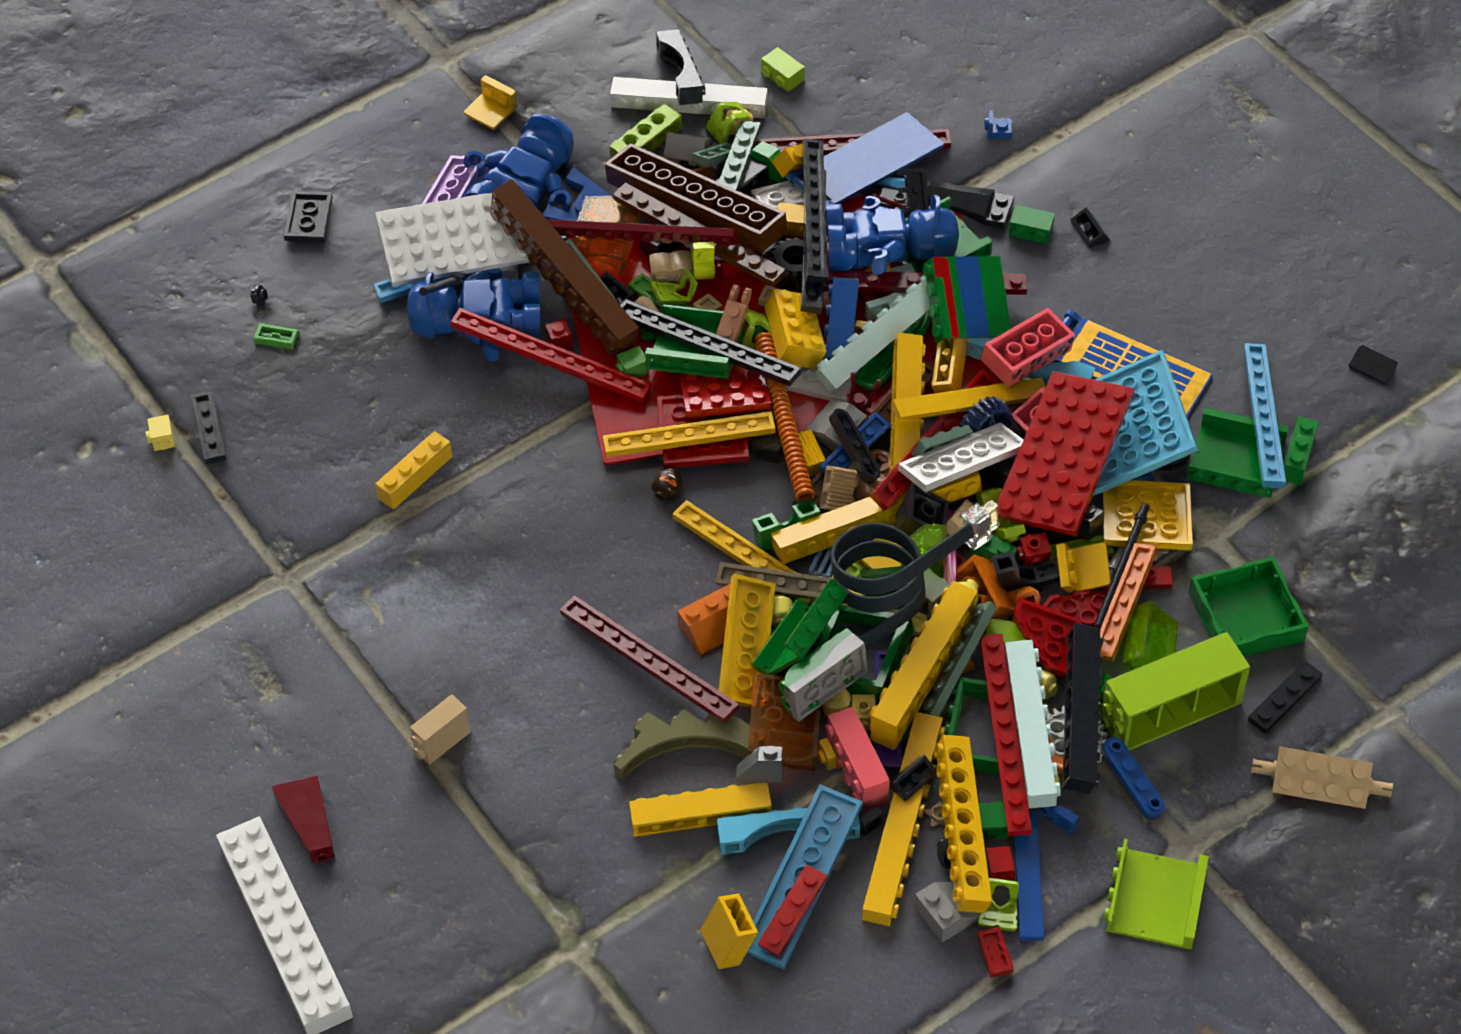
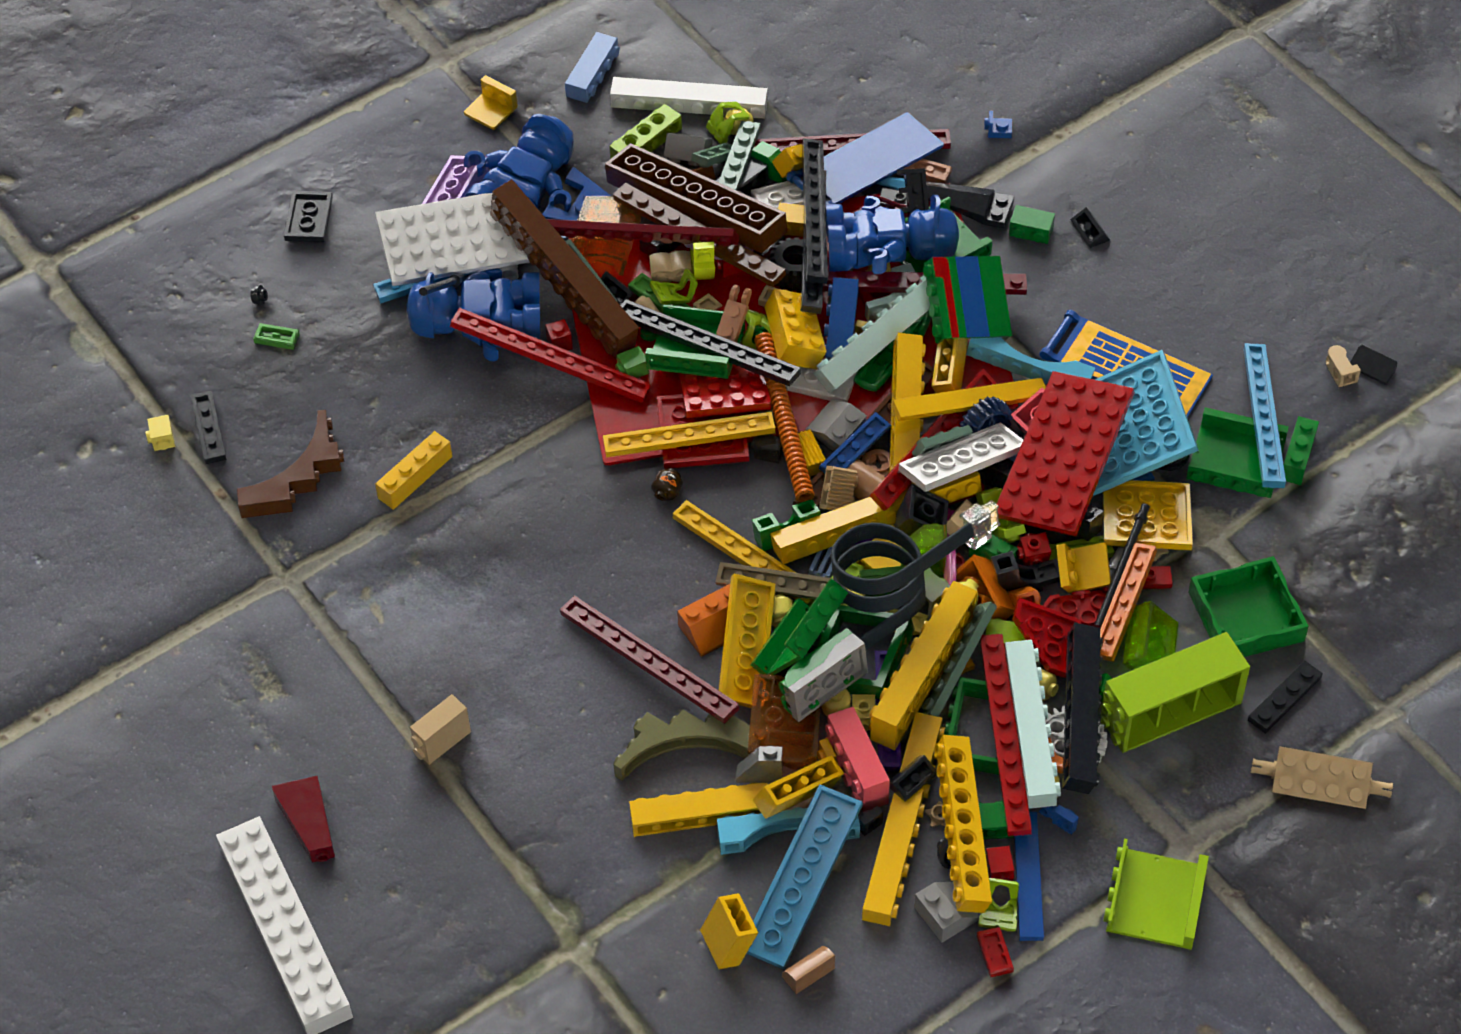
(302, 476): none -> reddish brown arch
(592, 67): none -> brick
(672, 48): arch -> none
(782, 69): lime brick -> none
(792, 910): red plate -> none
(797, 786): none -> yellow brick
(809, 969): none -> medium nougat brick
(854, 446): black plate -> none
(858, 399): dark red plant -> none
(934, 171): none -> nougat hinge
(1027, 347): coral brick -> none
(1133, 778): blue plate -> none
(1340, 367): none -> tan leg

